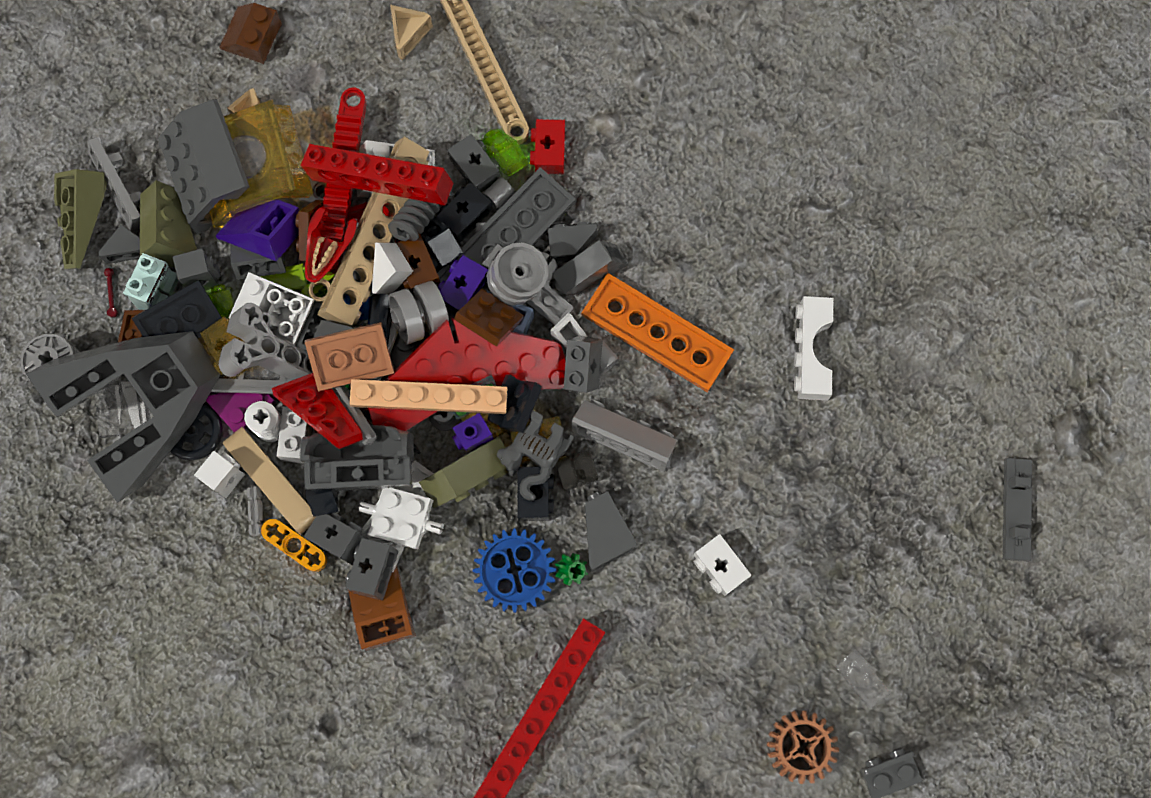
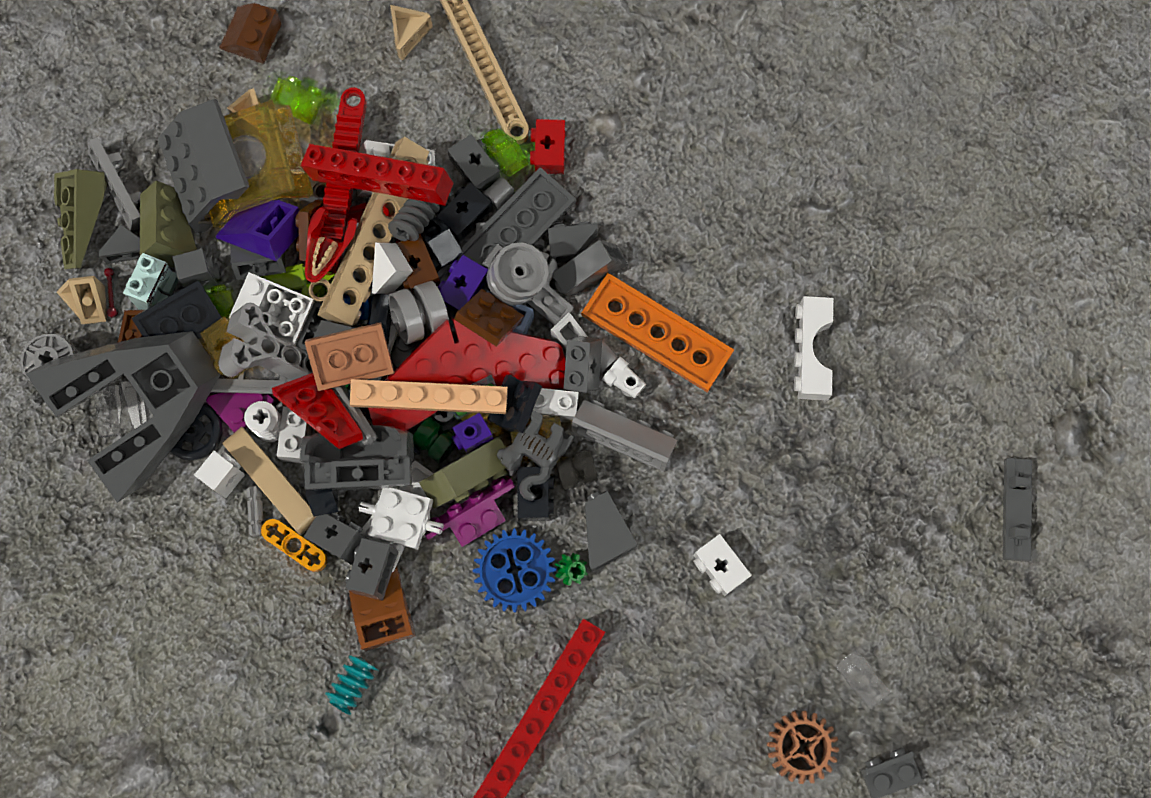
(86, 298): none -> tan slope
(303, 100): none -> clear neon green bracket
(350, 684): none -> teal piece
(434, 439): none -> dark green wheel
(476, 514): none -> magenta bracket
(557, 403): none -> white brick
(619, 374): none -> white plate

